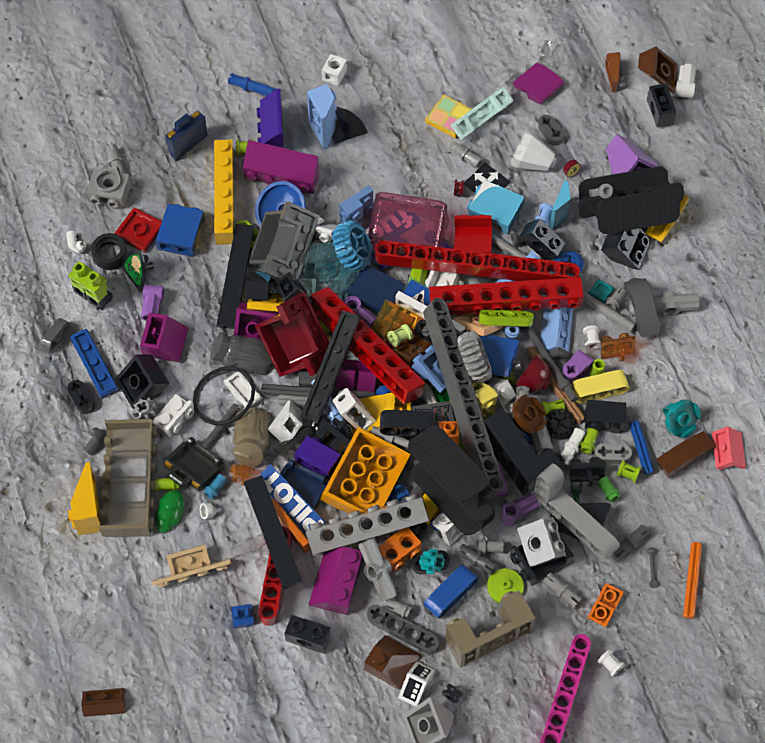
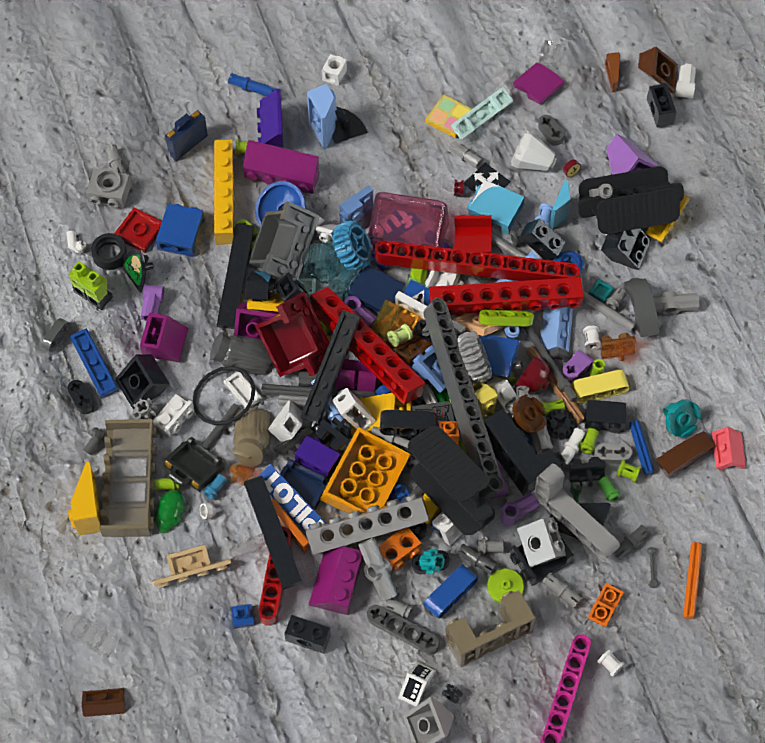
(390, 661): reddish brown slope -> none

